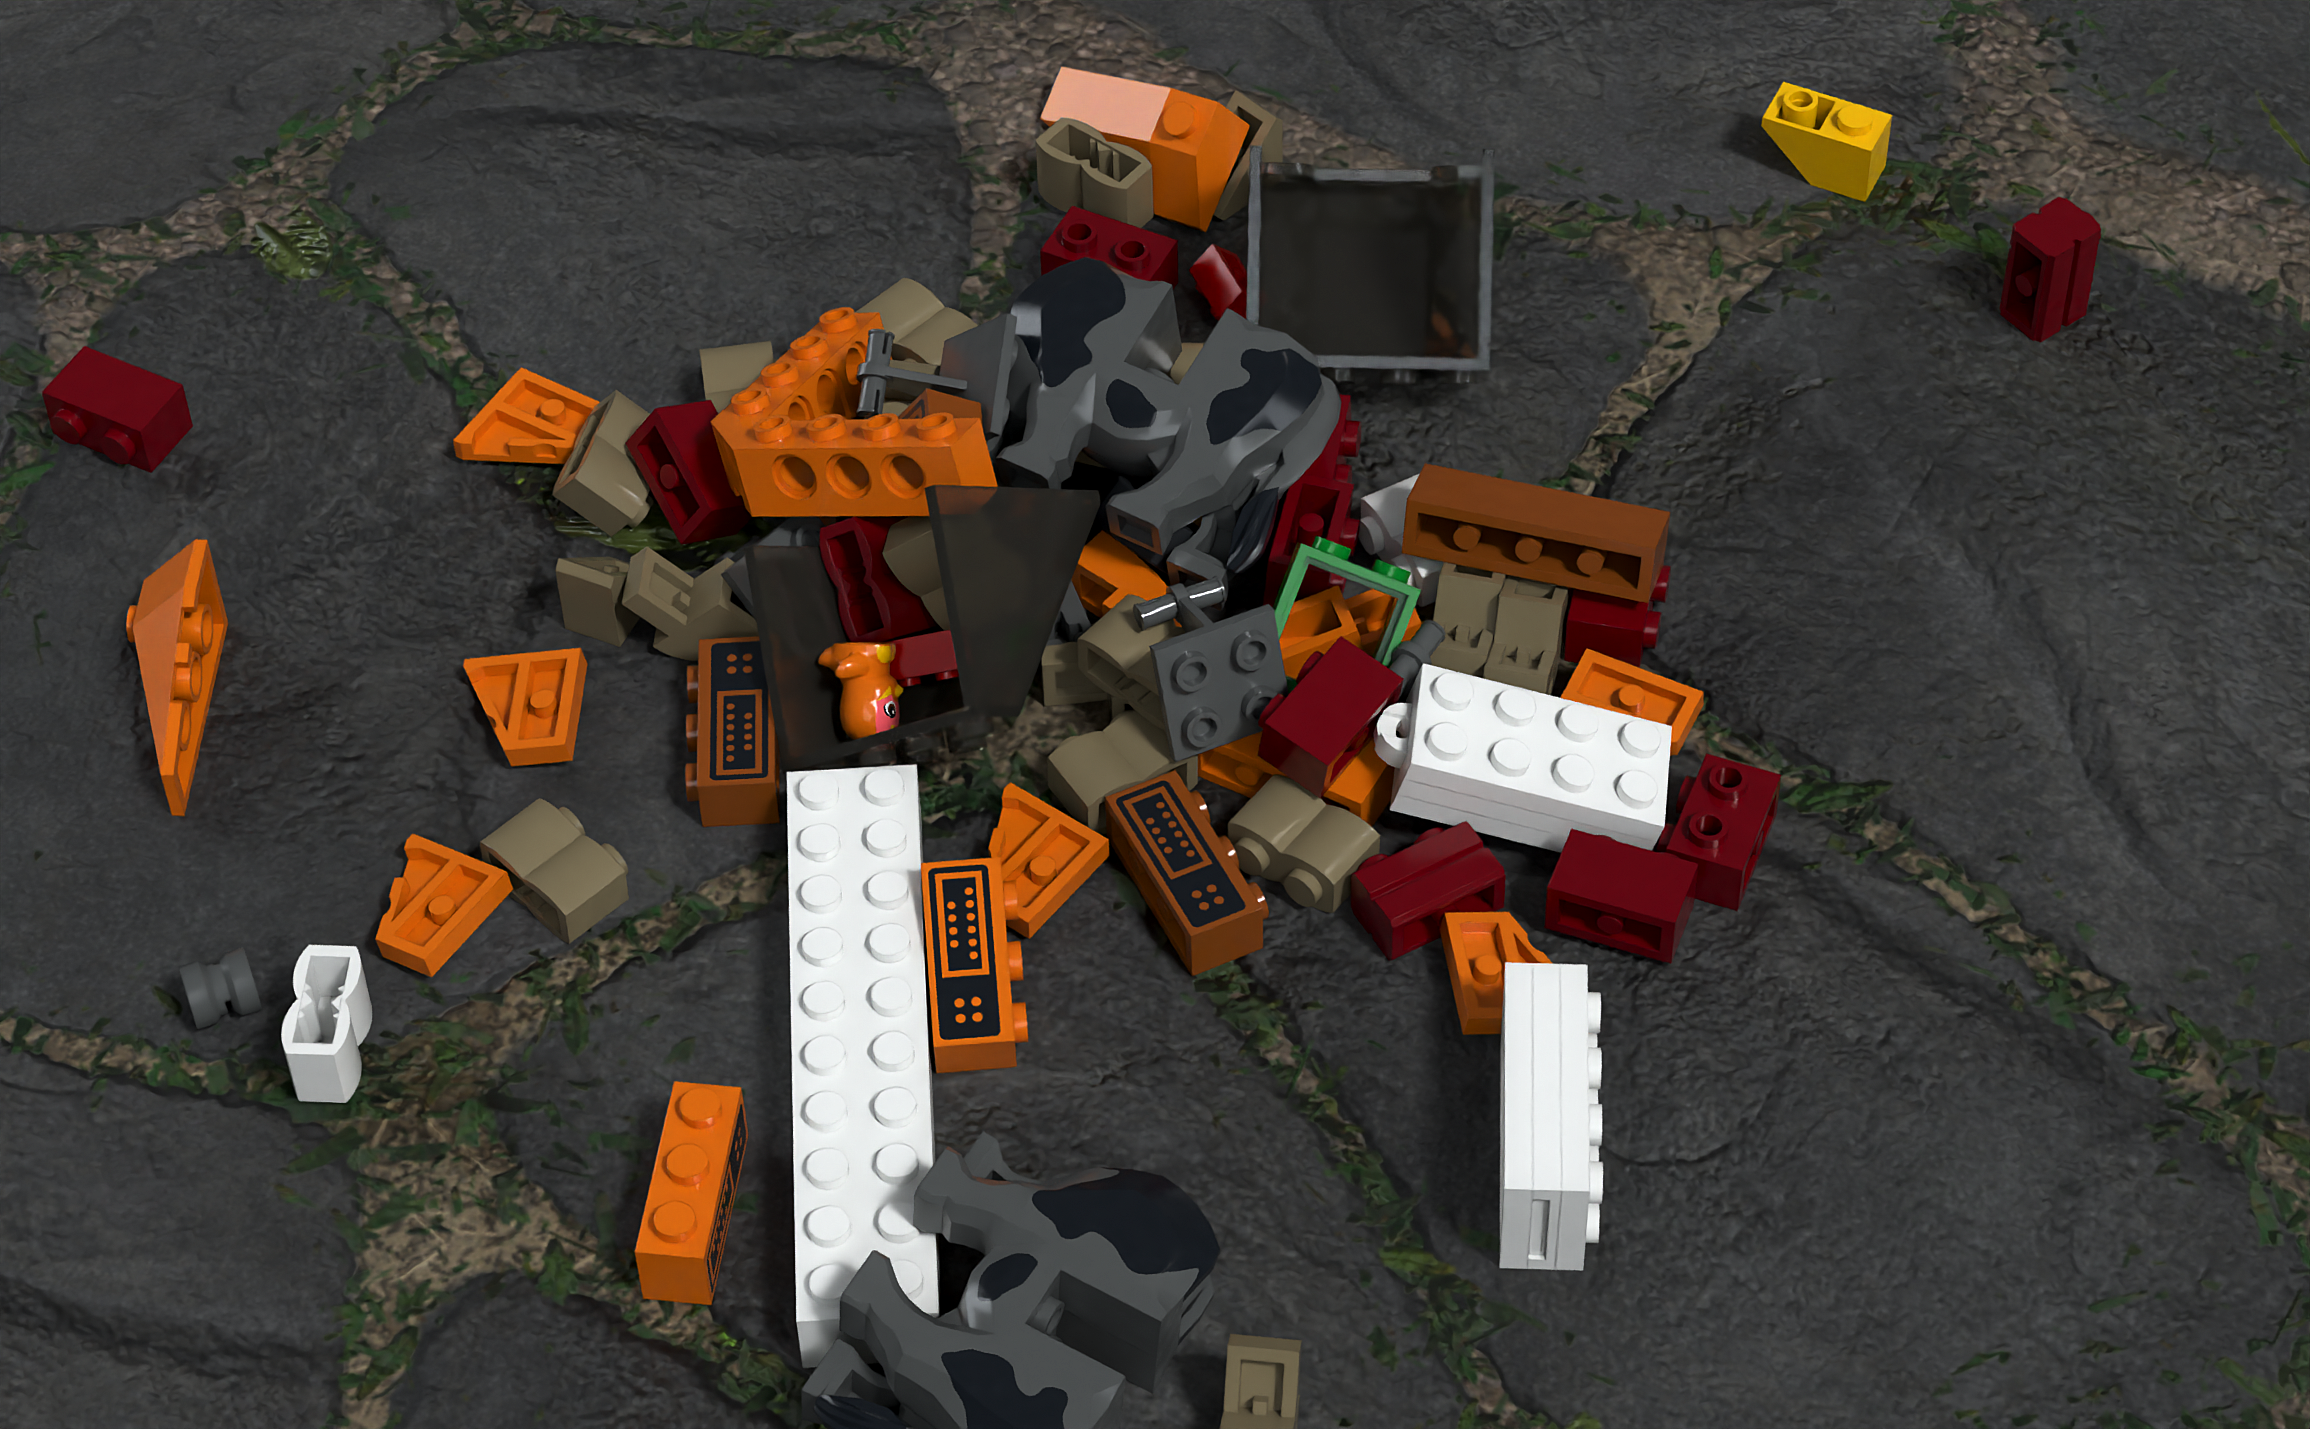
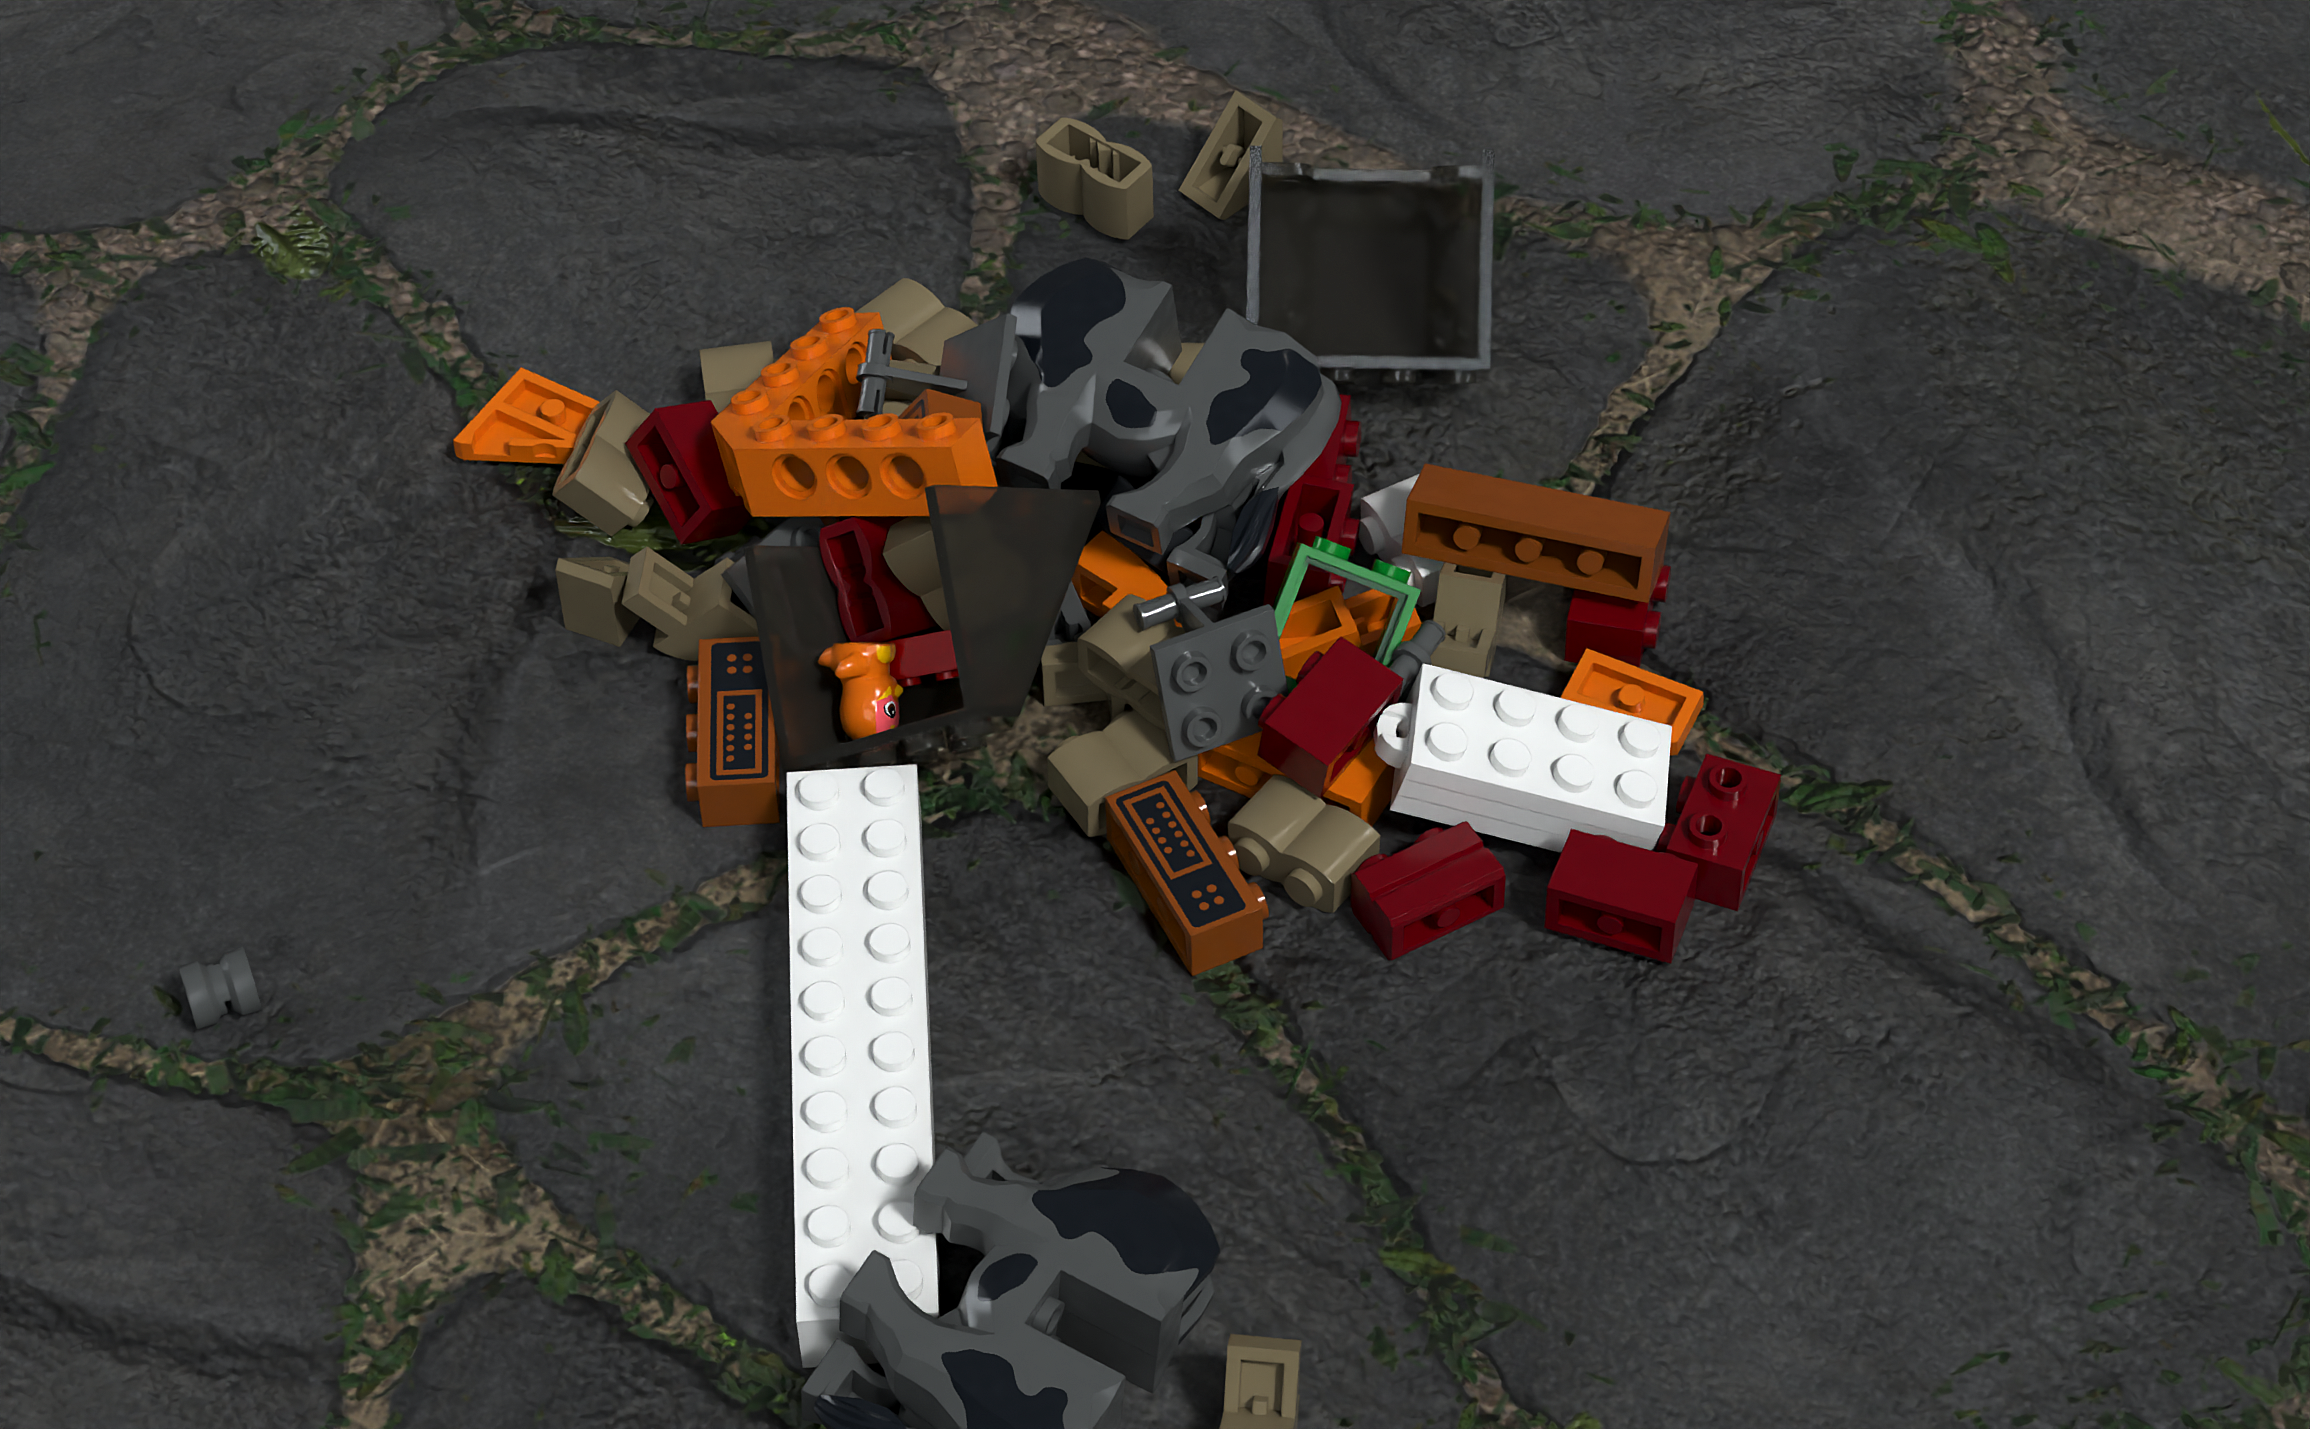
(117, 409): dark red brick -> none
(179, 648): orange wedge -> none
(327, 1023): white brick -> none
(437, 904): orange wing -> none
(532, 702): orange wing -> none
(557, 869): dark tan brick -> none
(692, 1193): orange brick -> none
(972, 965): brick -> none
(1044, 854): orange wing -> none
(1119, 244): dark red brick -> none
(1181, 134): orange wedge -> none
(1221, 280): red piece -> none
(1476, 956): orange wing -> none
(1528, 634): dark tan brick -> none
(1549, 1117): white piece -> none
(1829, 139): yellow slope -> none
(2050, 269): dark red brick -> none

